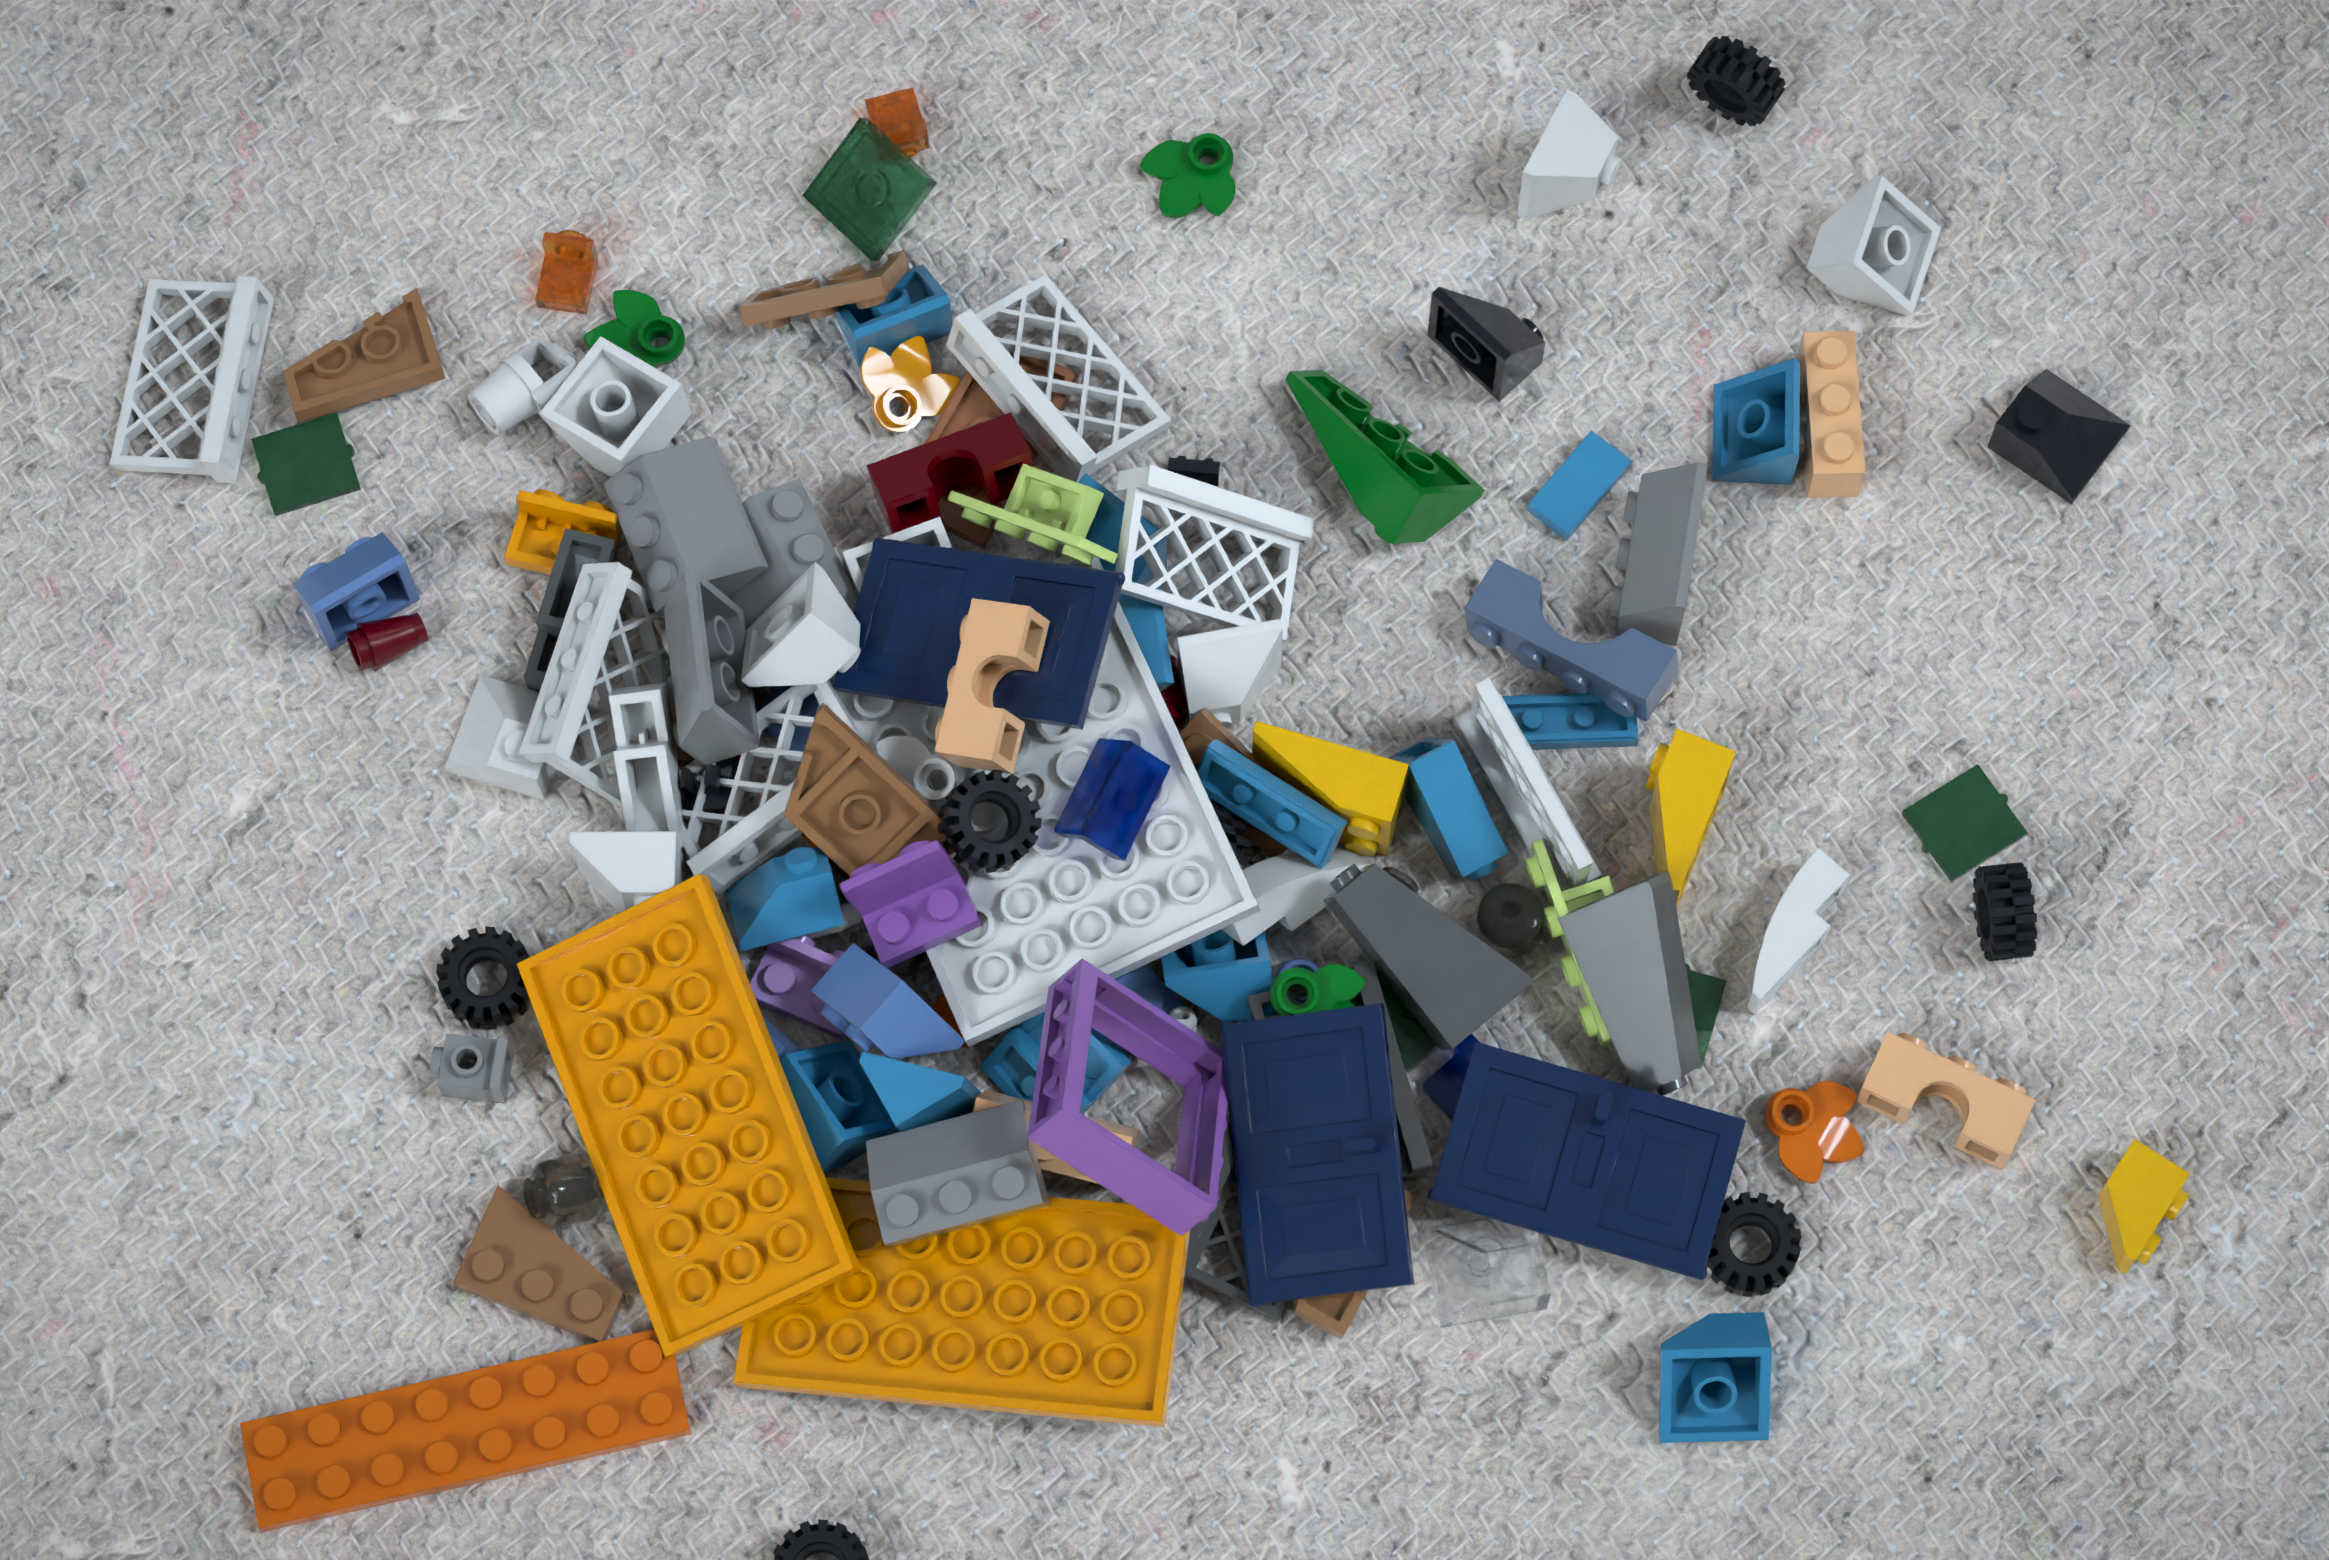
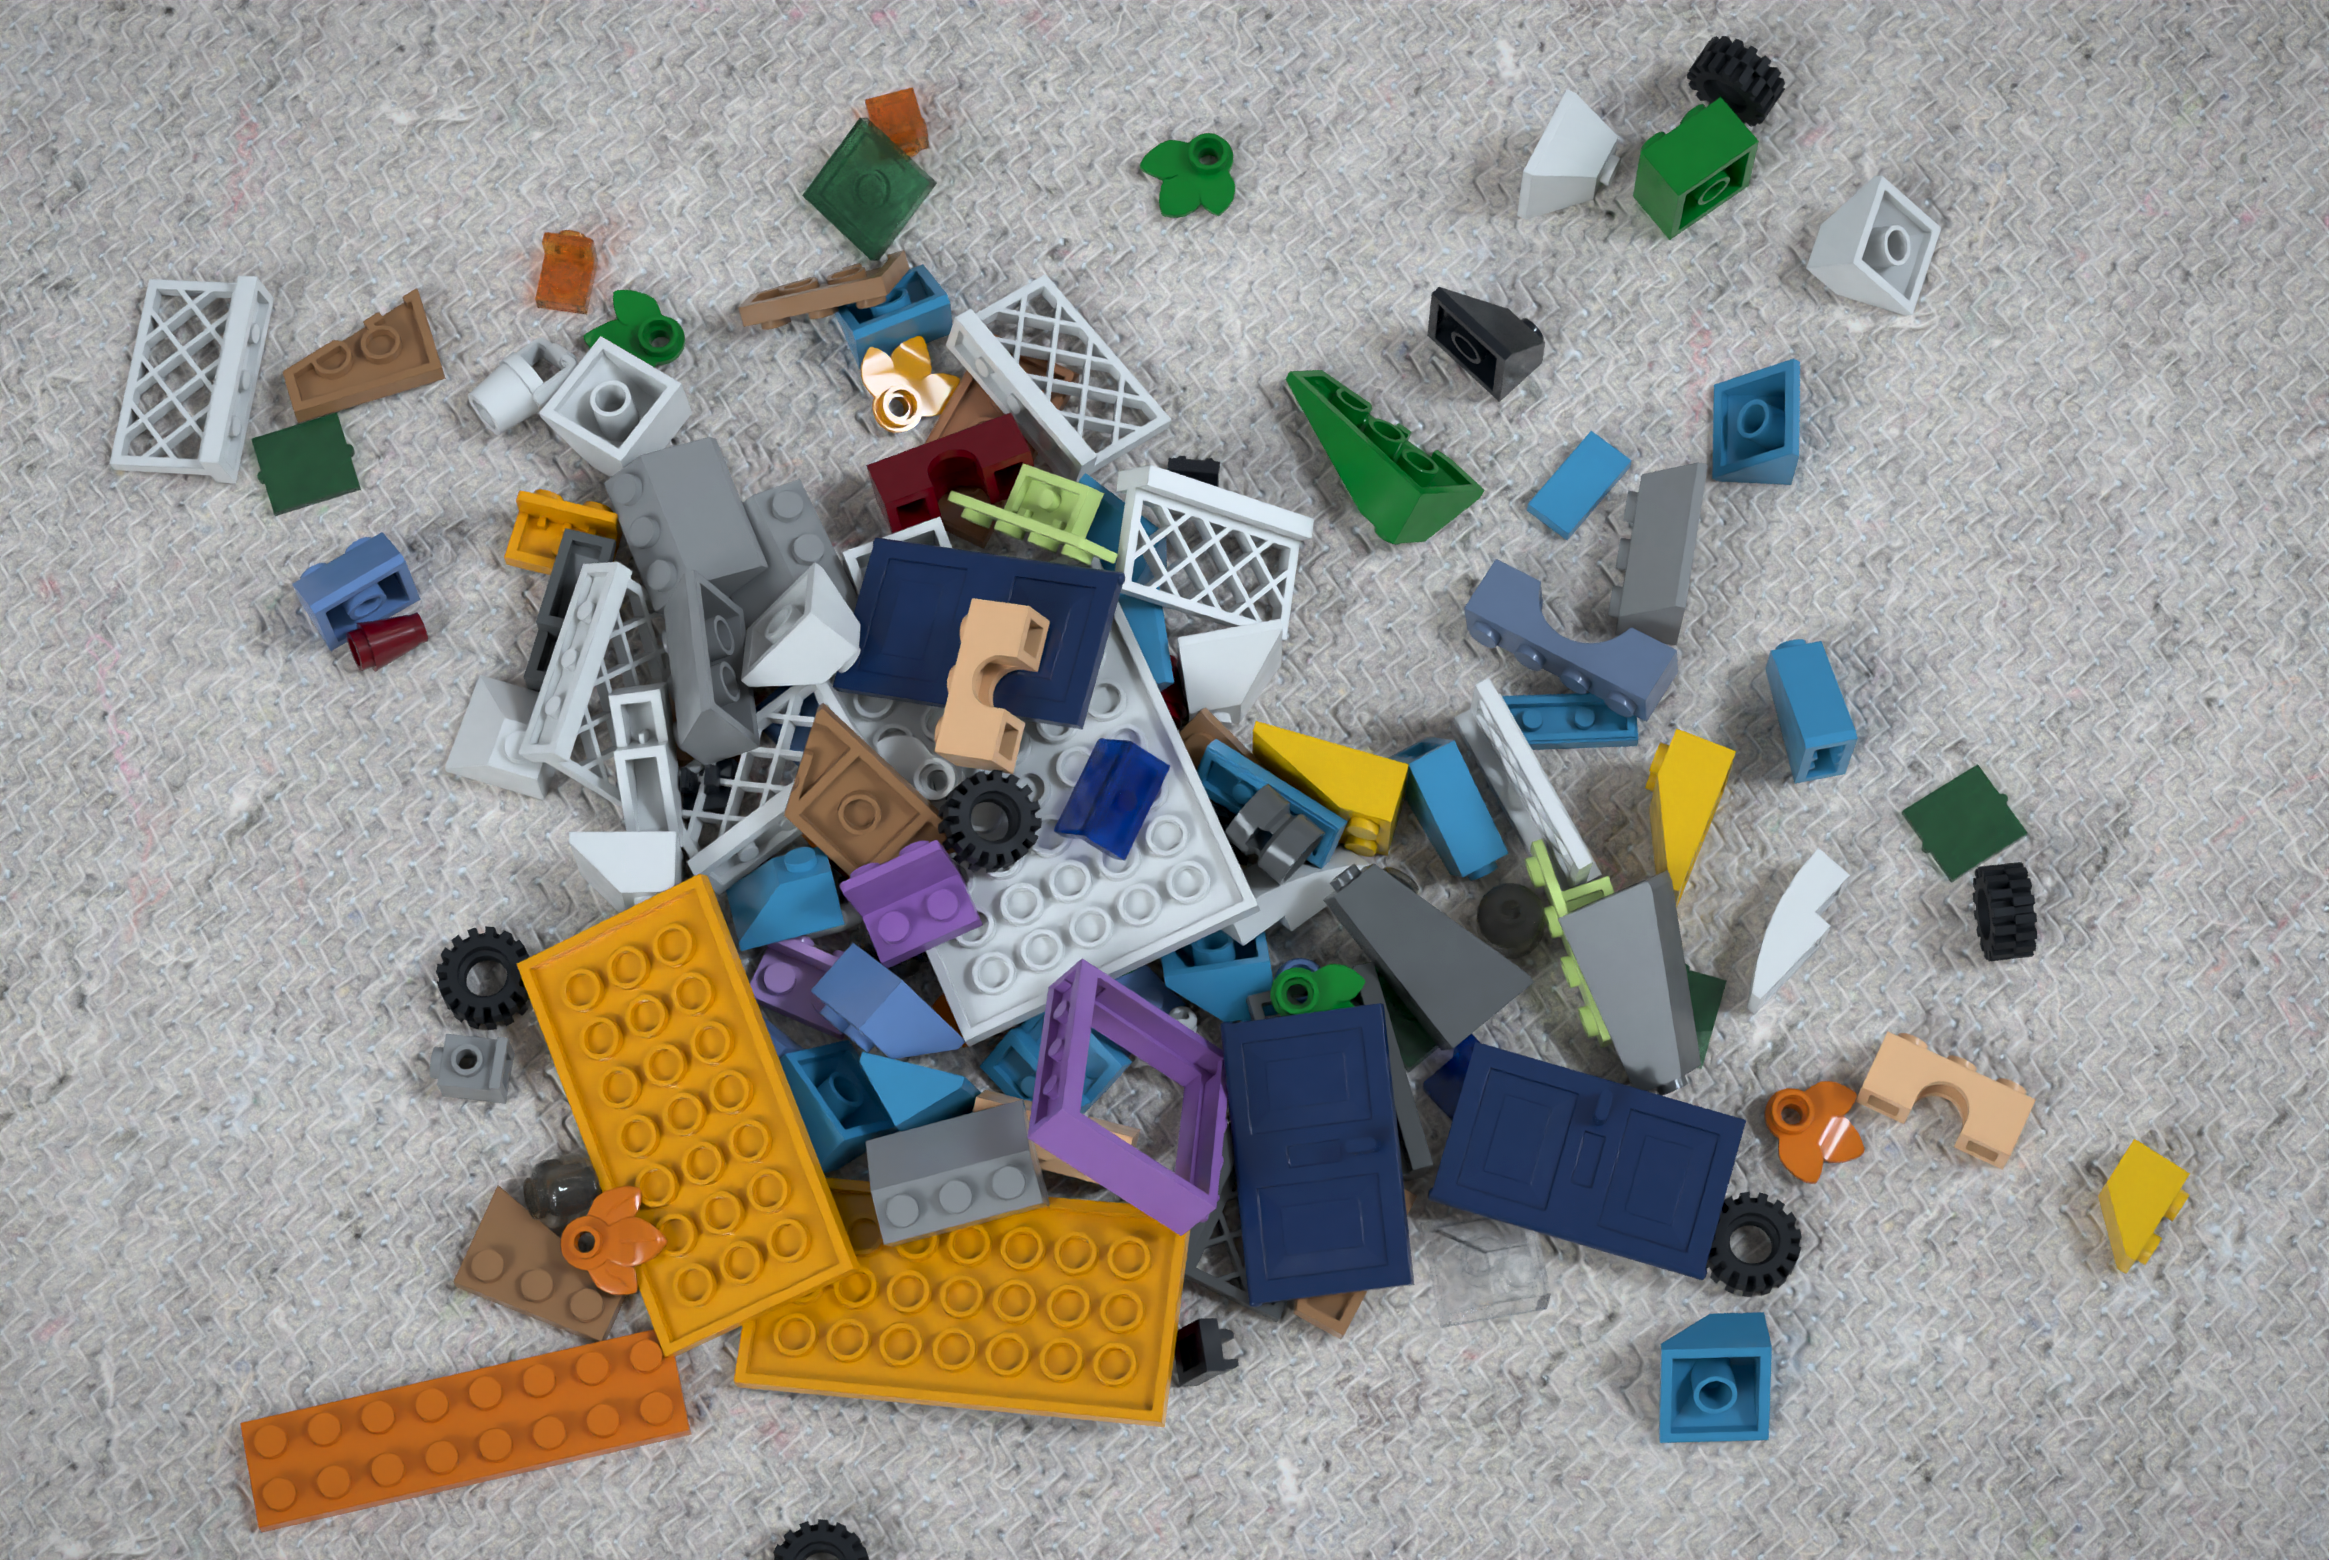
(619, 1240): none -> orange plate
(1200, 1352): none -> black tile
(1274, 834): none -> dark grey wheel
(1694, 167): none -> green brick
(1810, 711): none -> dark azure slope
(1833, 412): light nougat arch -> none
(2057, 434): black slope -> none

